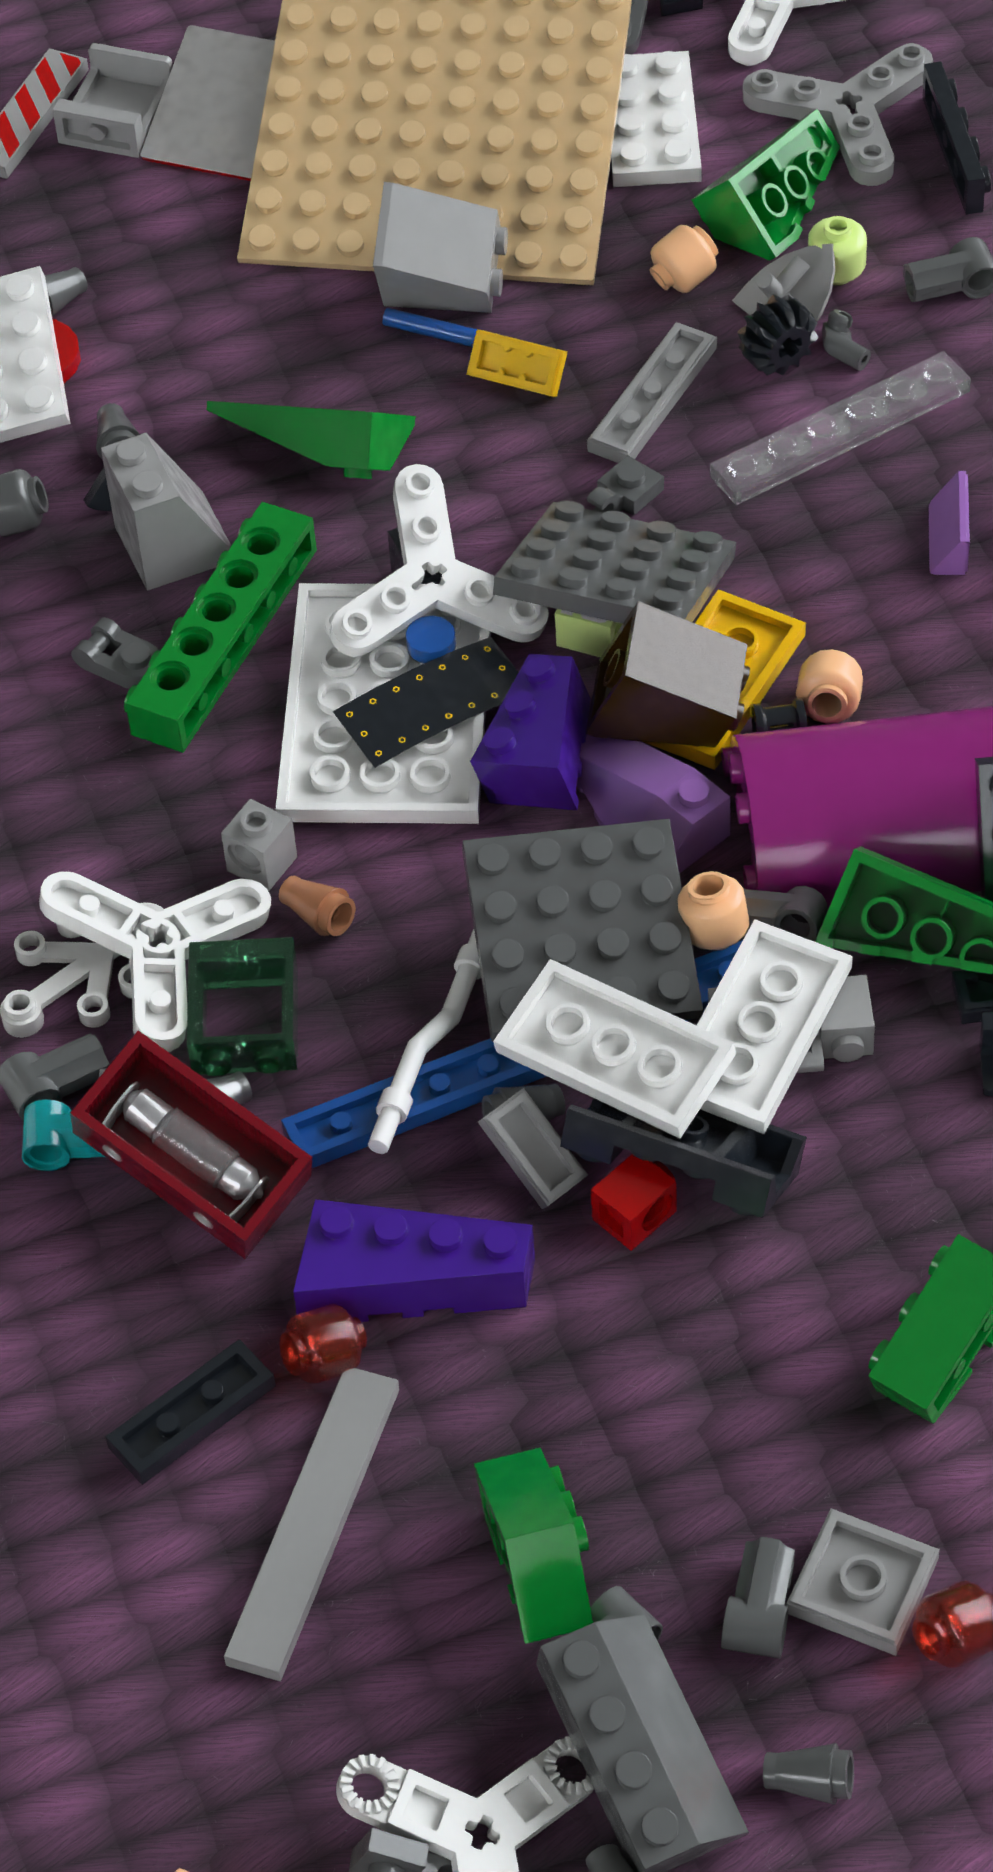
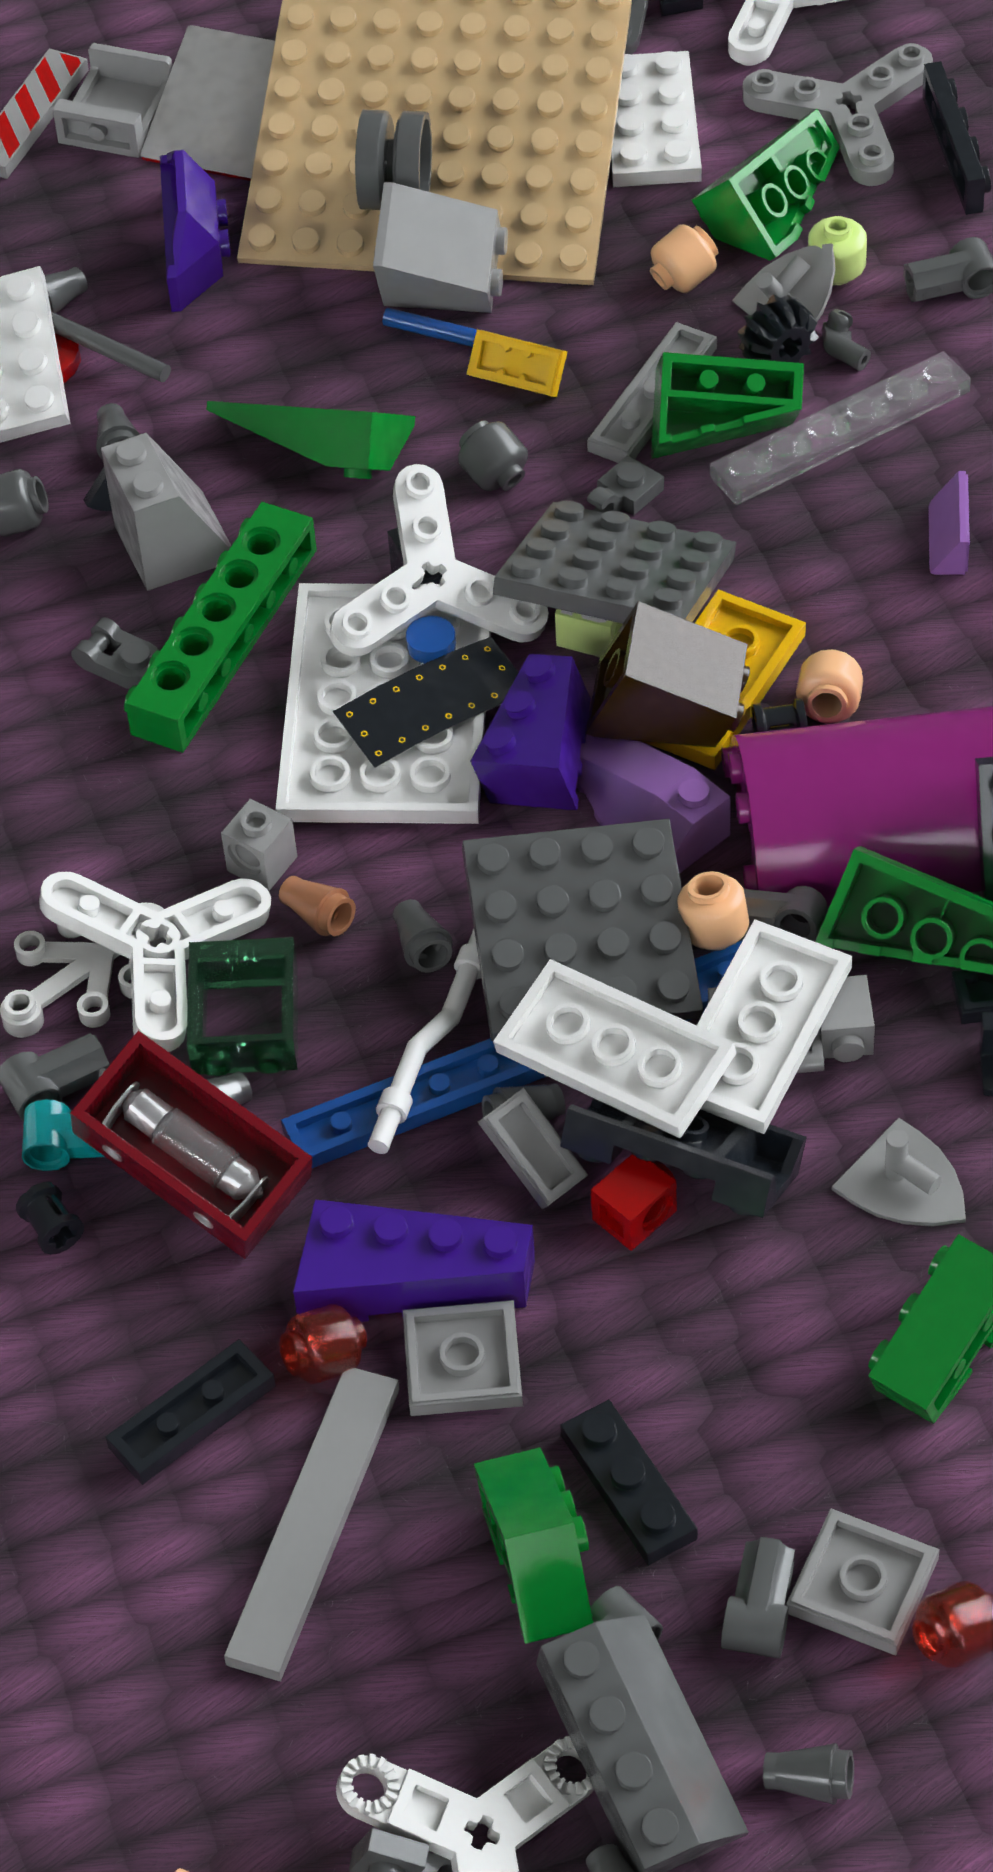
(49, 1218): none -> black bush
(110, 348): none -> dark grey bar
(191, 228): none -> dark purple wedge
(391, 155): none -> dark grey wheel
(422, 938): none -> dark grey cone
(462, 1358): none -> light grey plate
(492, 456): none -> dark grey head
(629, 1482): none -> black plate
(720, 399): none -> green wedge
(904, 1180): none -> light grey shield

